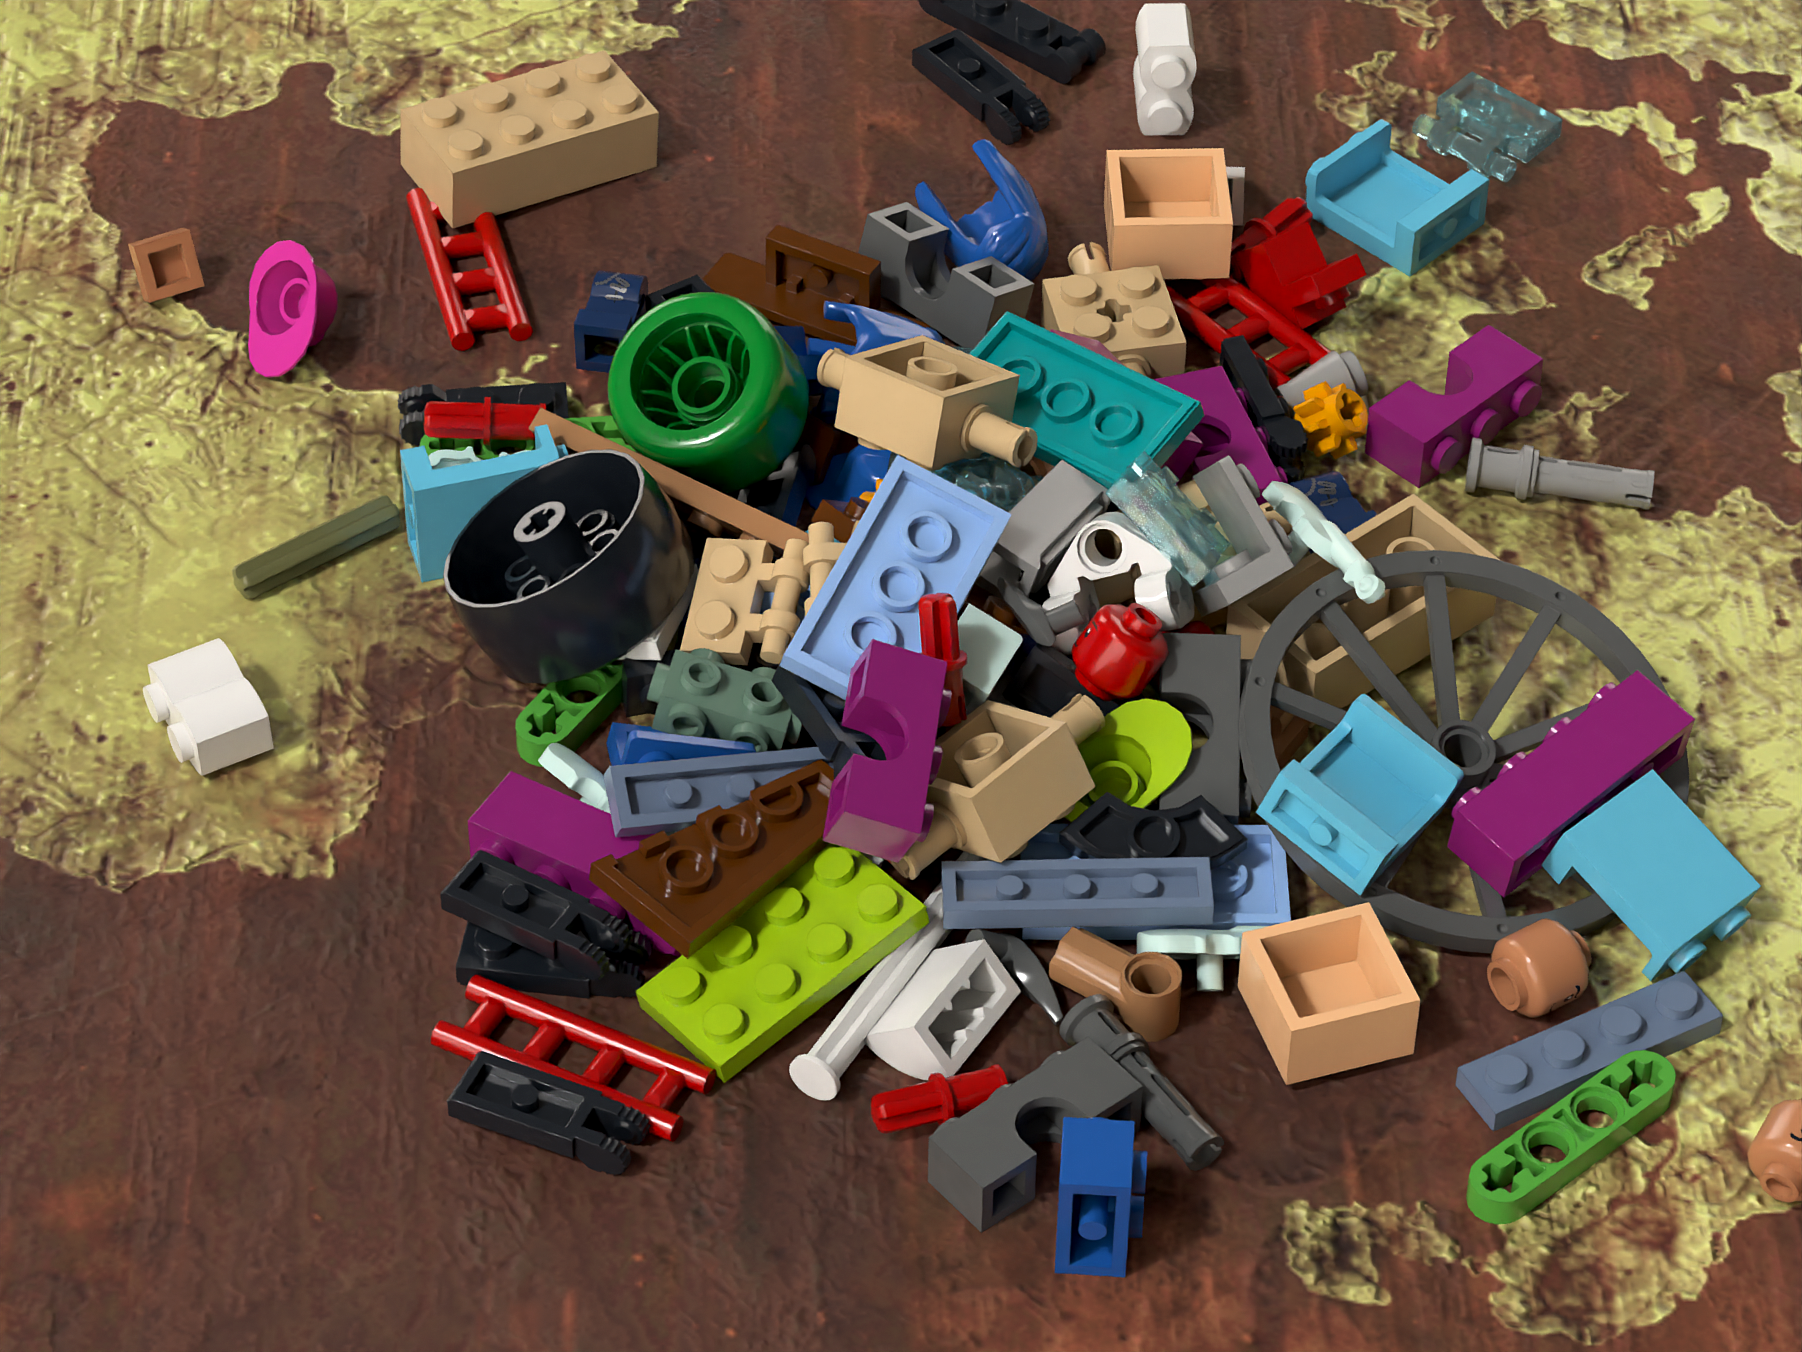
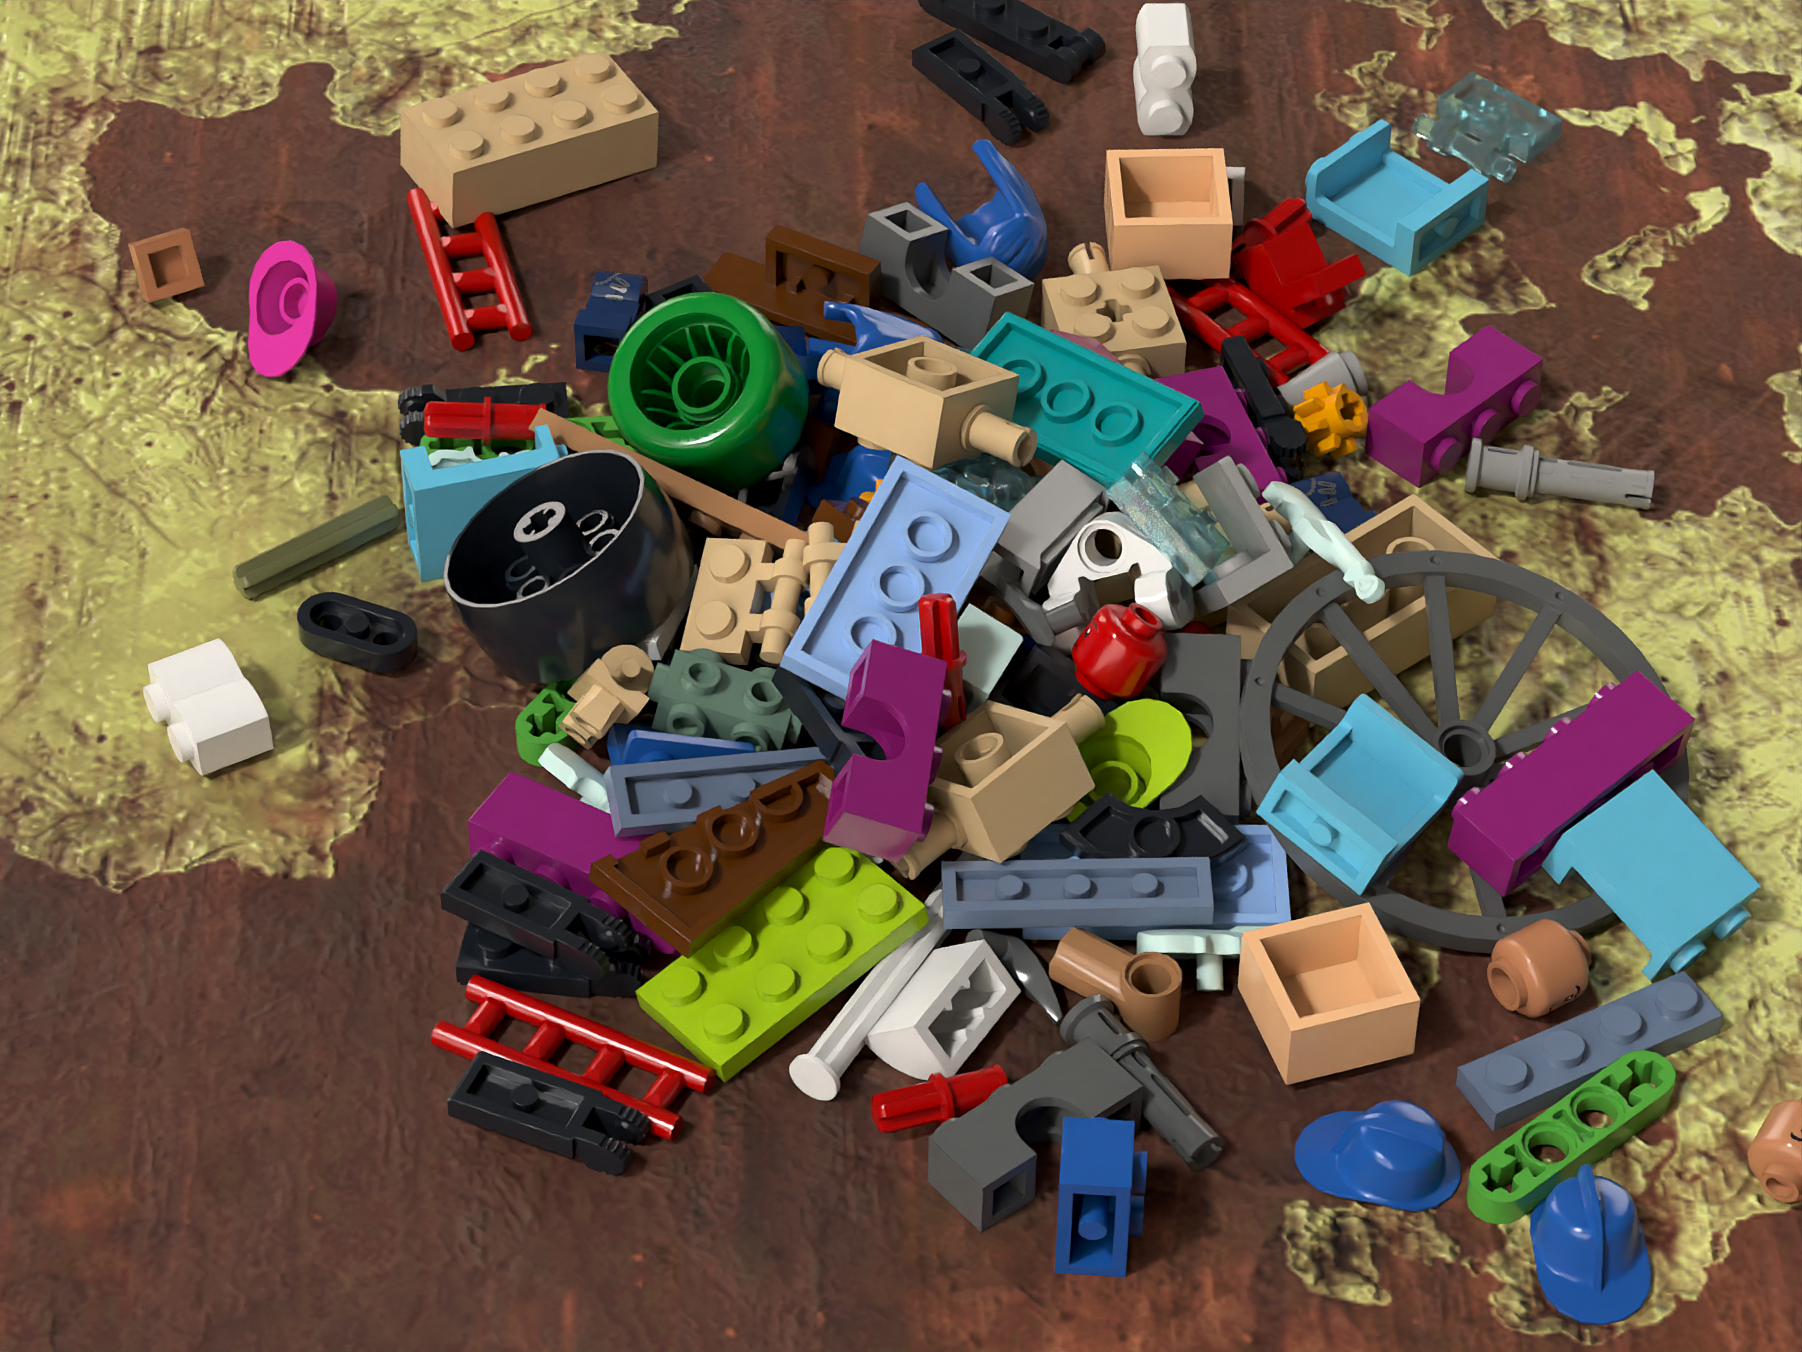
(357, 632): none -> black plate
(608, 693): none -> tan hips
(1380, 1157): none -> blue piece
(1590, 1250): none -> blue piece

